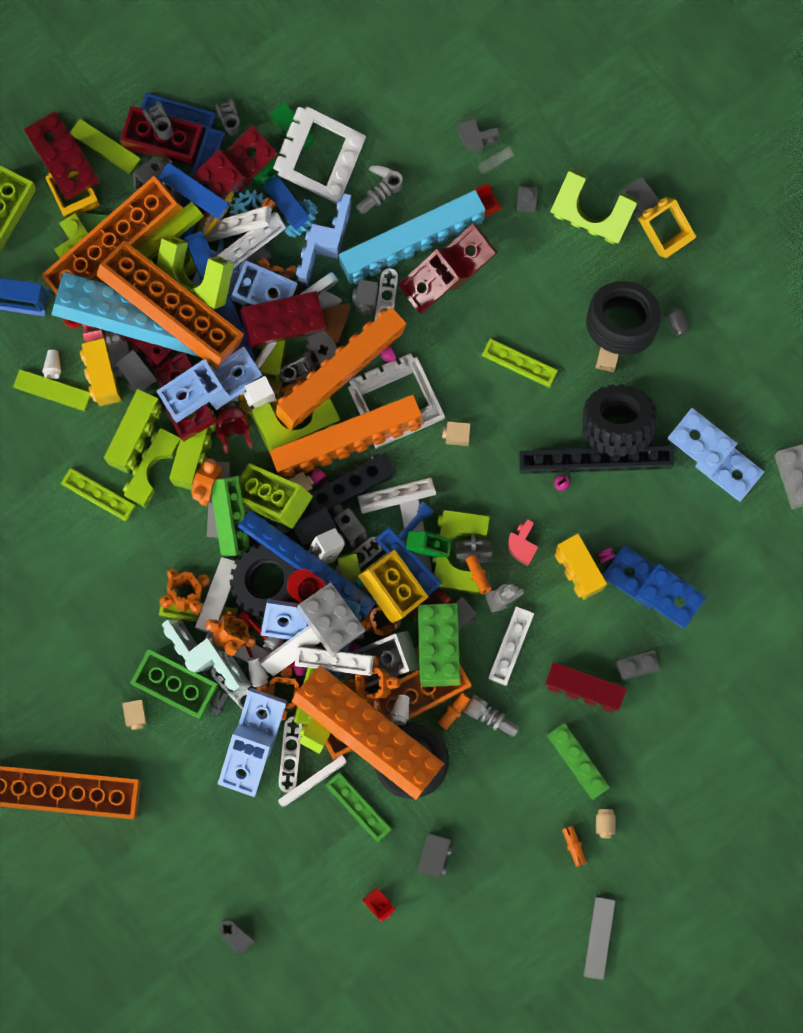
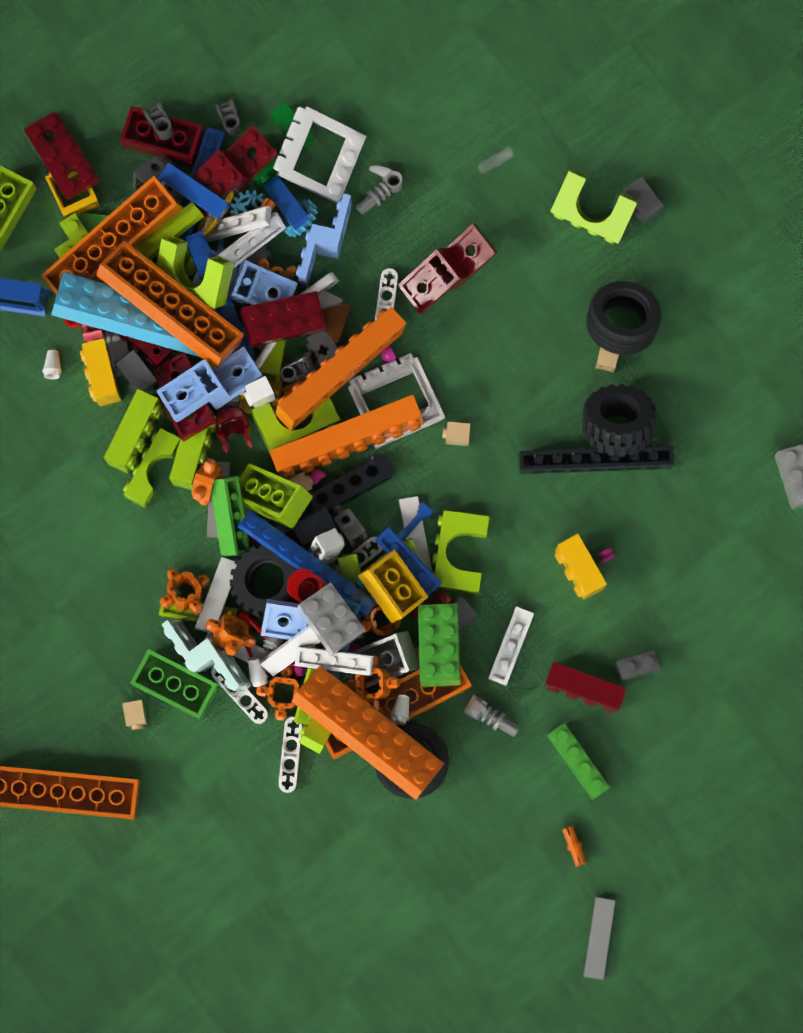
(52, 390): lime tile -> none
(98, 494): lime tile -> none
(105, 147): lime tile -> none
(181, 110): blue tile -> none
(217, 704): dark grey pin -> none
(238, 939): dark grey piece -> none
(252, 742): light blue bracket -> none
(312, 781): white tile -> none
(358, 807): bright green tile -> none
(365, 297): dark grey brick -> none
(379, 904): red bracket -> none
(396, 495): white tile -> none
(412, 237): medium azure brick -> none
(428, 544): green brick -> none
(434, 856): dark grey brick -> none
(454, 711): orange pin -> none
(473, 139): dark grey brick -> none
(477, 547): dark grey hips -> none
(478, 574): orange pin -> none
(488, 199): red bracket -> none
(502, 596): light grey piece -> none
(518, 545): coral brick -> none
(519, 363): lime tile -> none
(526, 199): dark grey brick -> none
(564, 486): dark pink hinge -> none
(605, 823): tan brick -> none
(654, 587): blue bracket -> none
(677, 321): flat silver brick -> none
(678, 241): yellow window -> none
(715, 454): light blue bracket -> none

